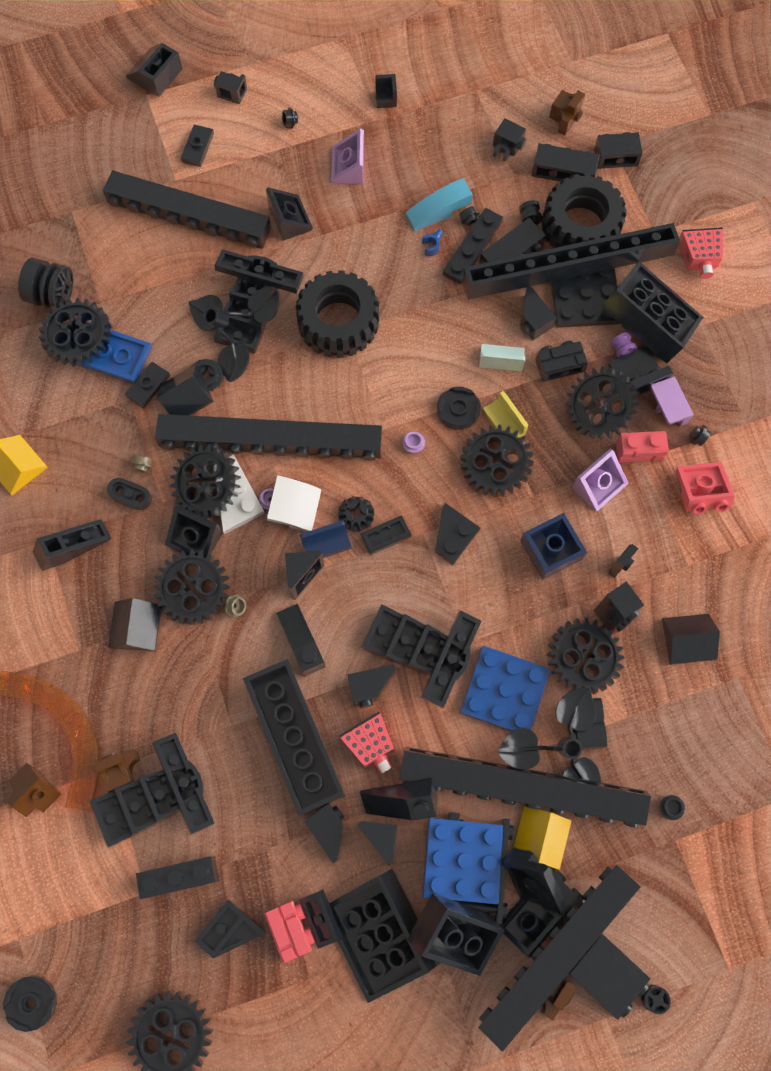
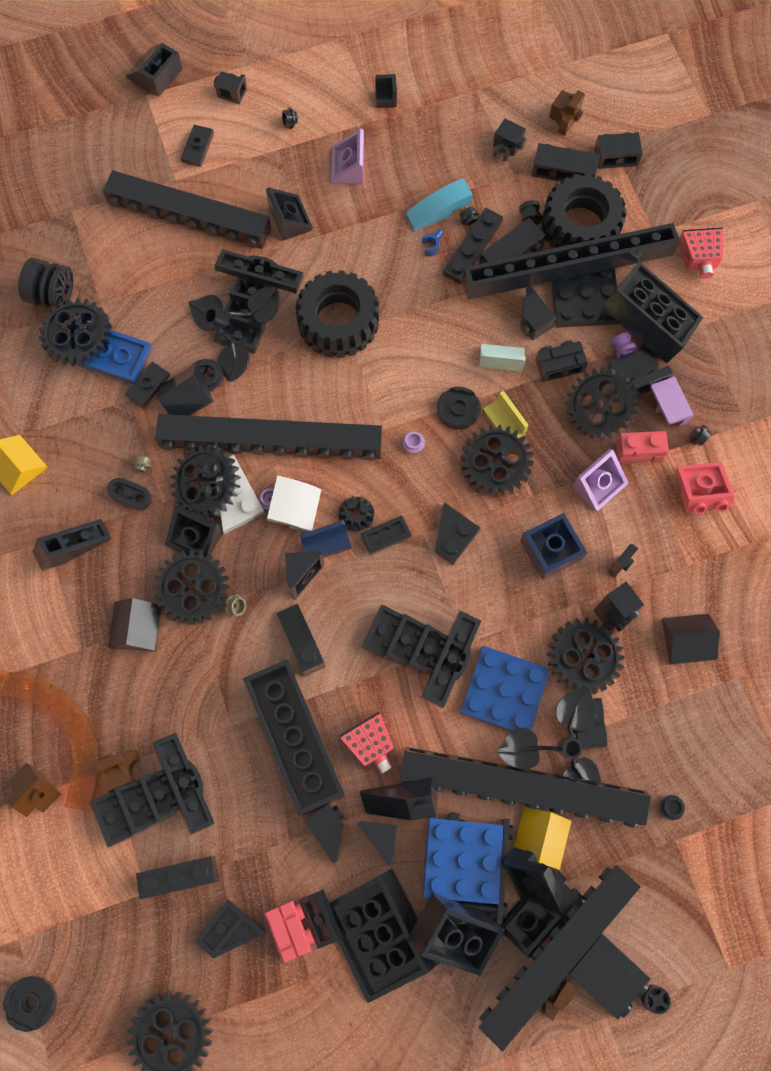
(369, 684): black slope -> none

